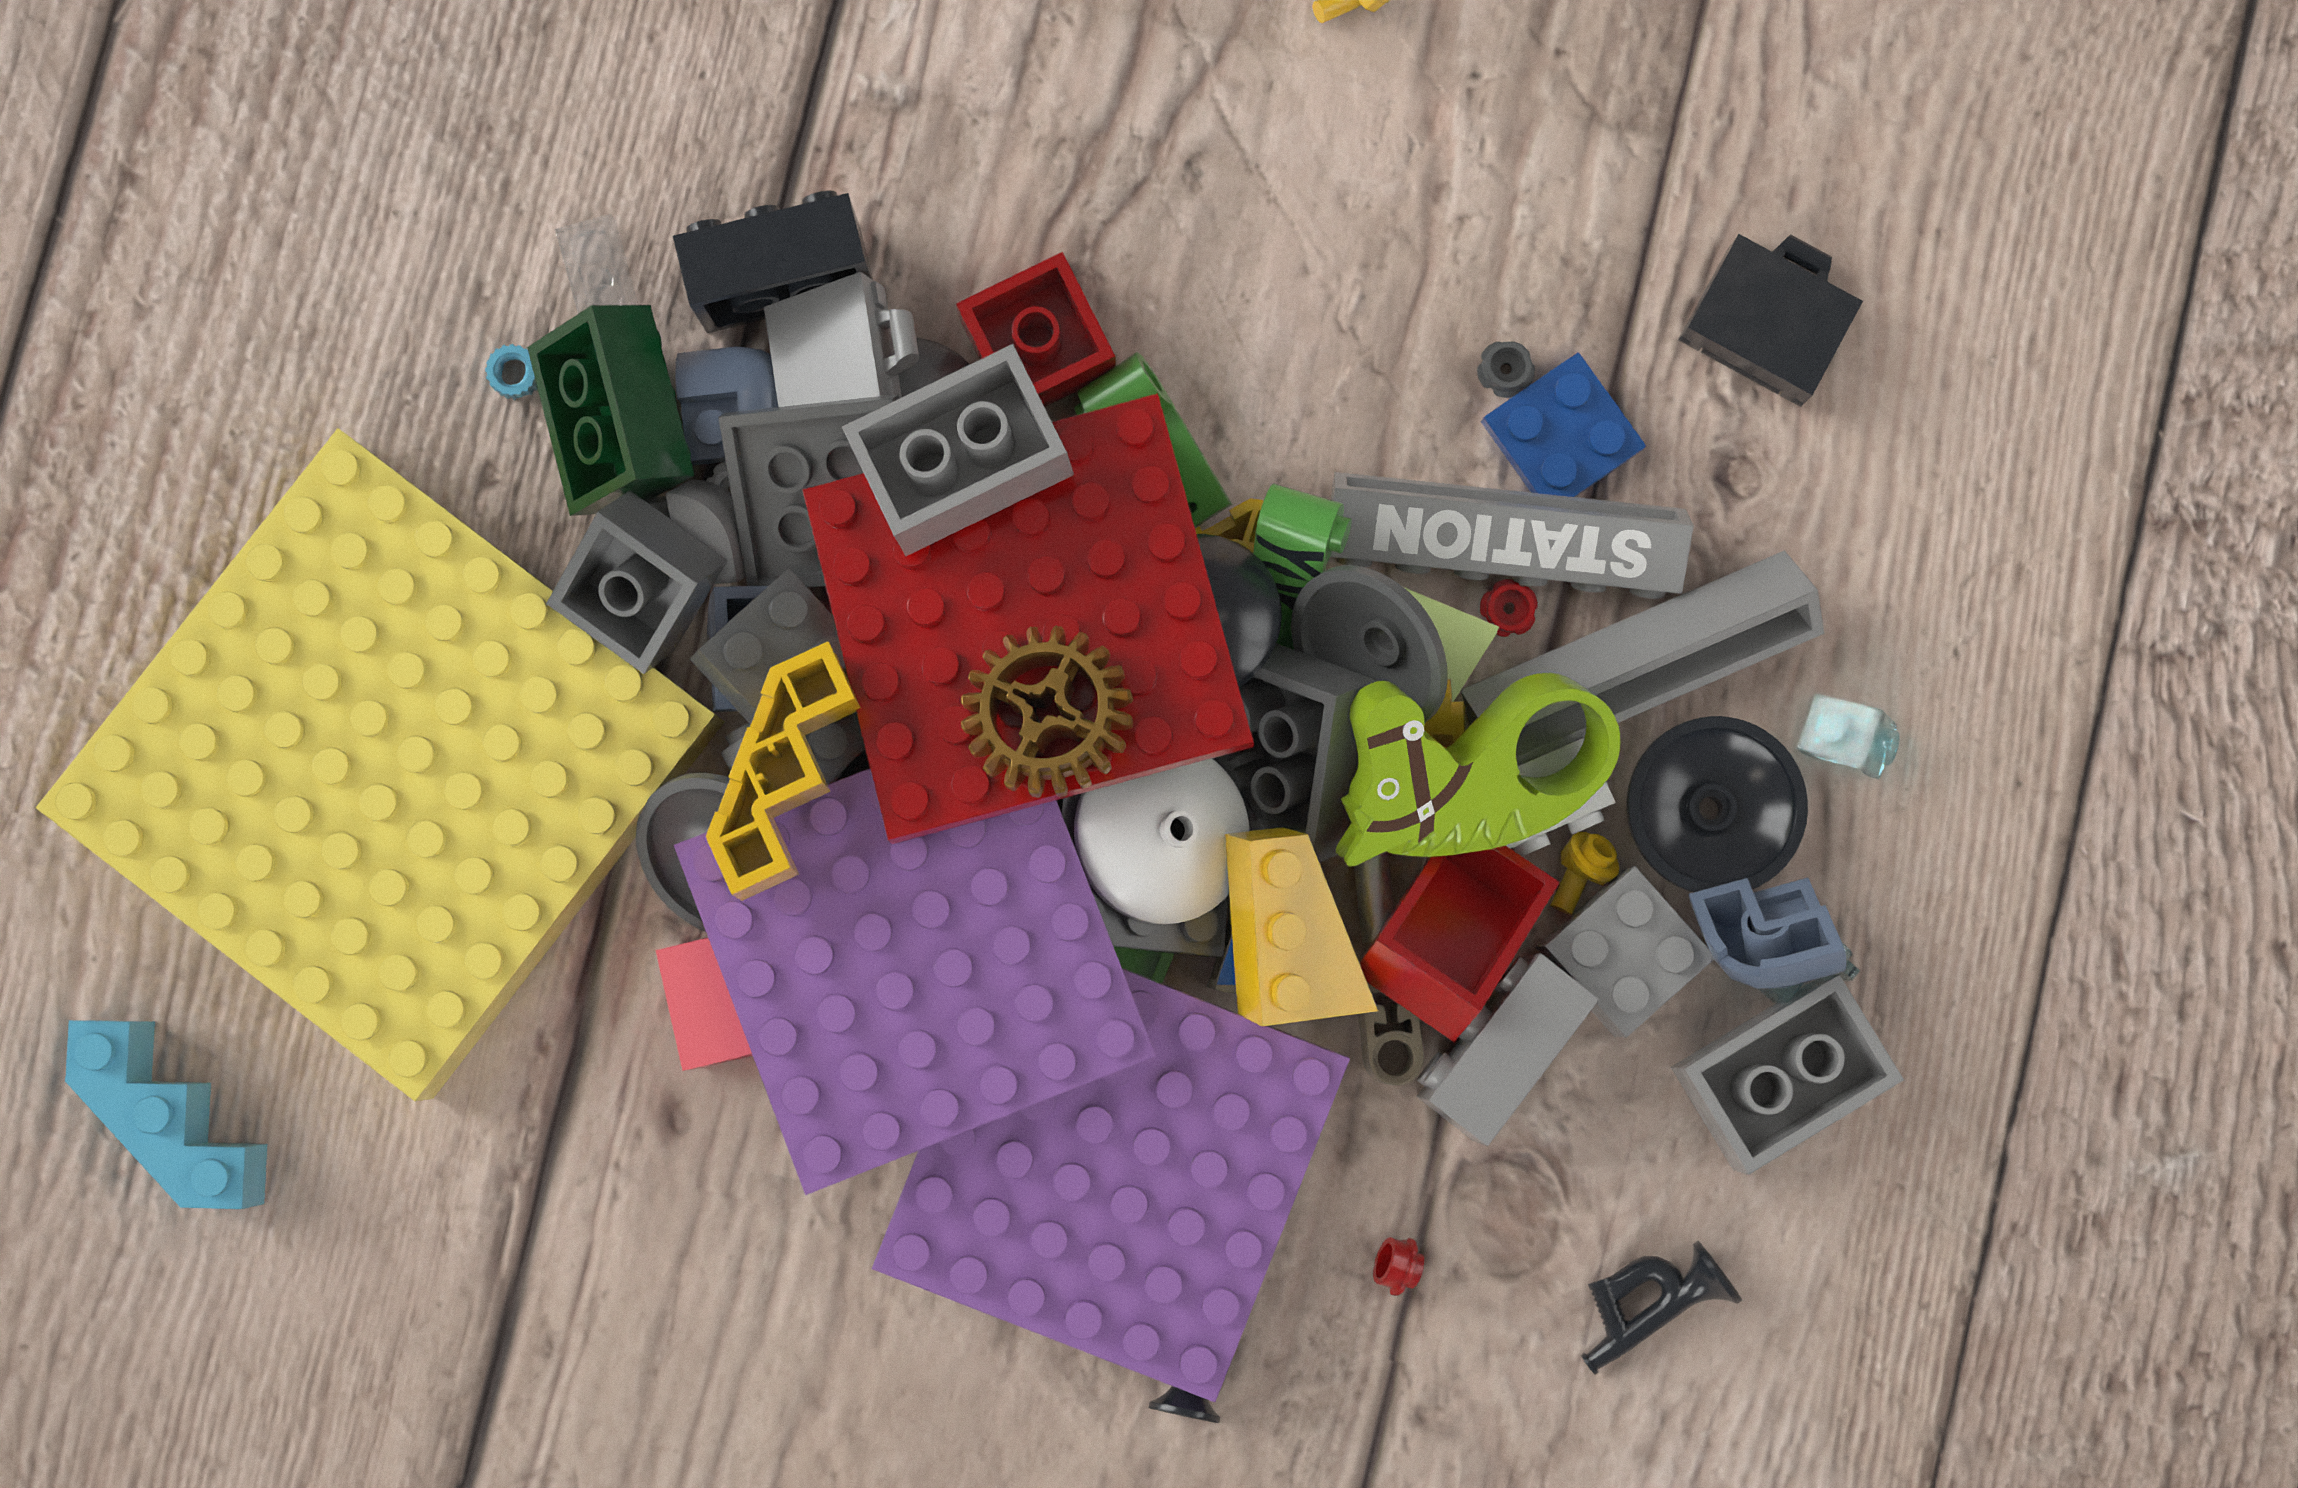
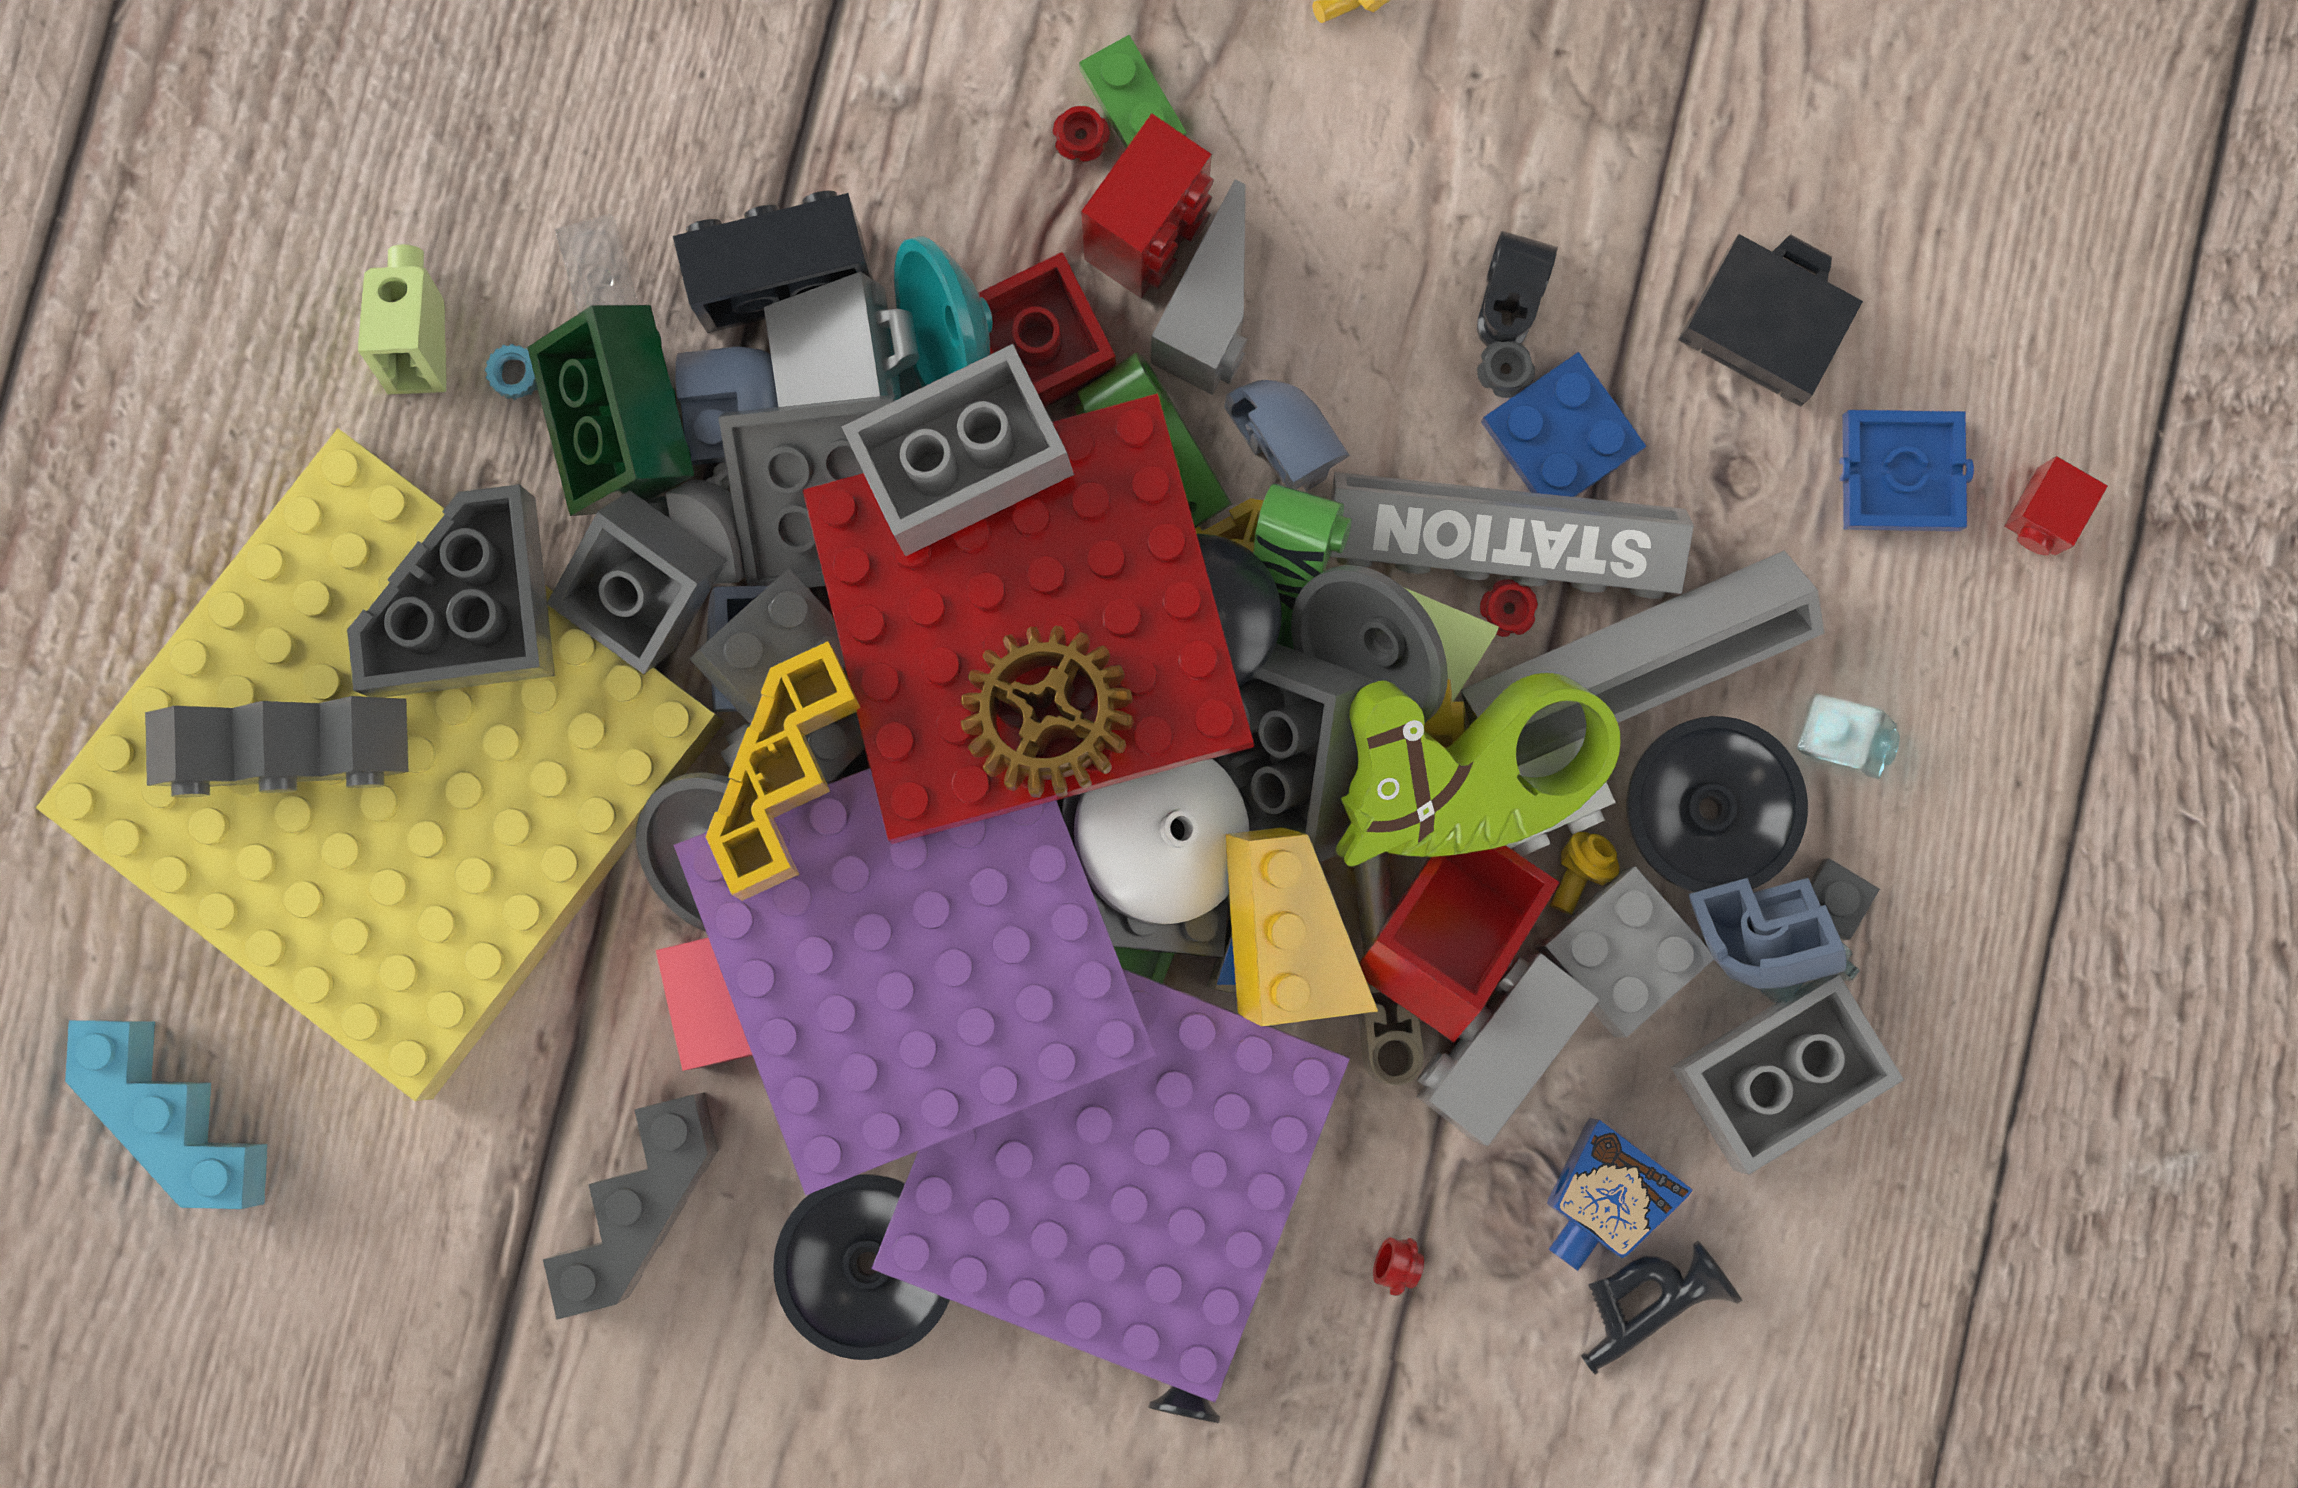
(276, 744): none -> dark grey brick
(403, 324): none -> yellowish green torso
(460, 604): none -> dark grey brick
(636, 1208): none -> dark grey brick
(826, 1289): none -> black dish
(945, 306): none -> teal dish
(1078, 119): none -> red plate
(1126, 89): none -> bright green plate
(1148, 207): none -> red piece
(1204, 319): none -> light grey slope
(1287, 429): none -> sand blue brick
(1515, 284): none -> black piece
(1610, 1195): none -> torso
(1844, 895): none -> dark grey plate
(1905, 470): none -> blue plate
(2055, 507): none -> red brick

